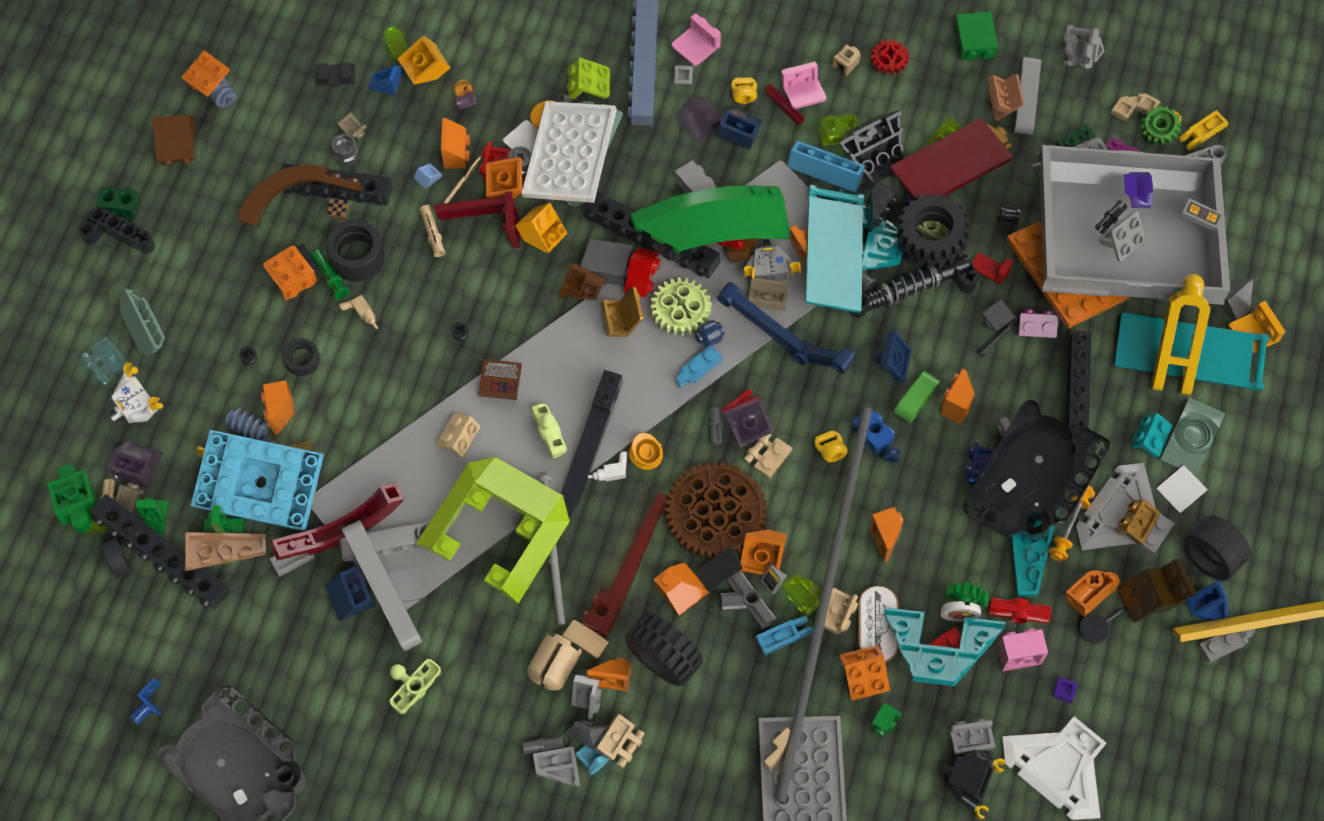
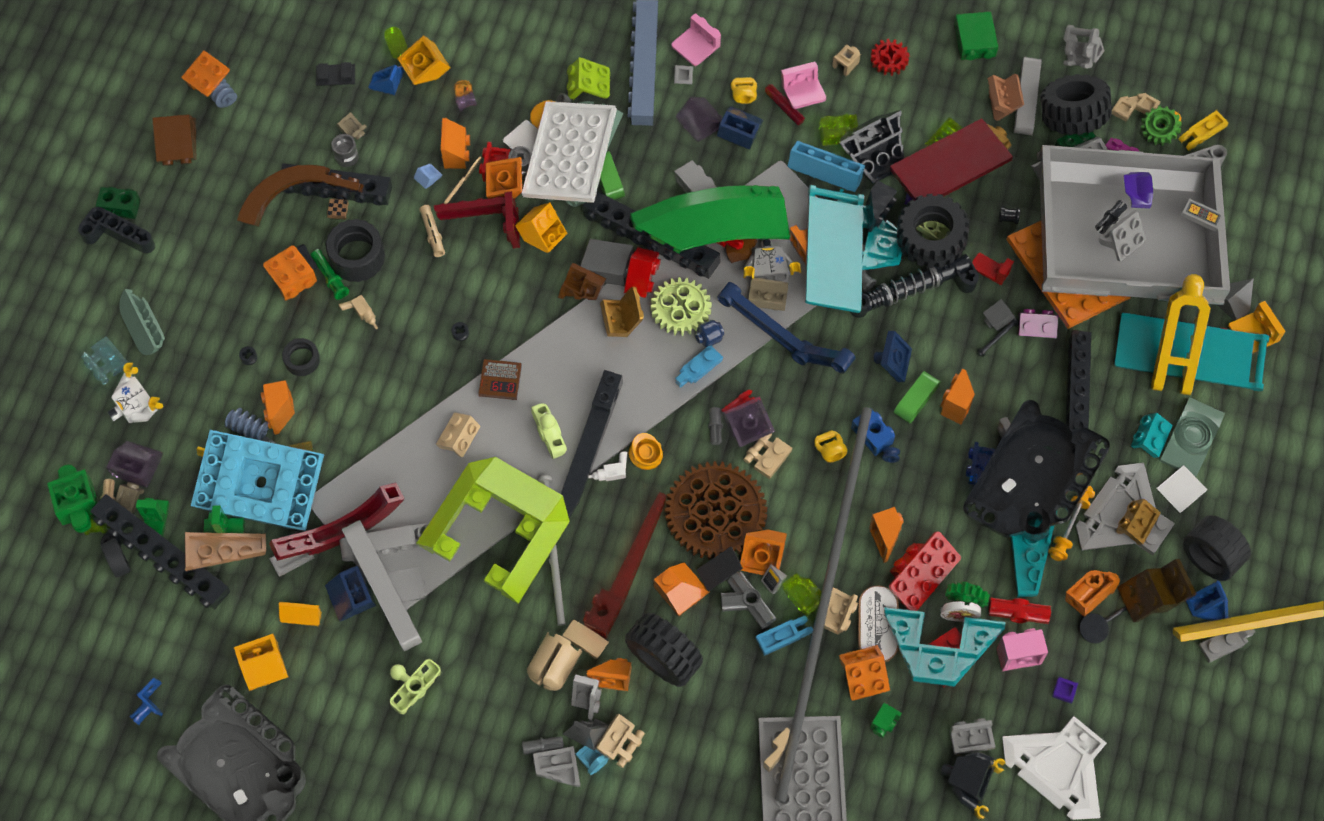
(261, 662): none -> light orange slope
(299, 613): none -> light orange slope
(610, 180): none -> bright green beam
(922, 570): none -> bracket
(1076, 104): none -> black tyre

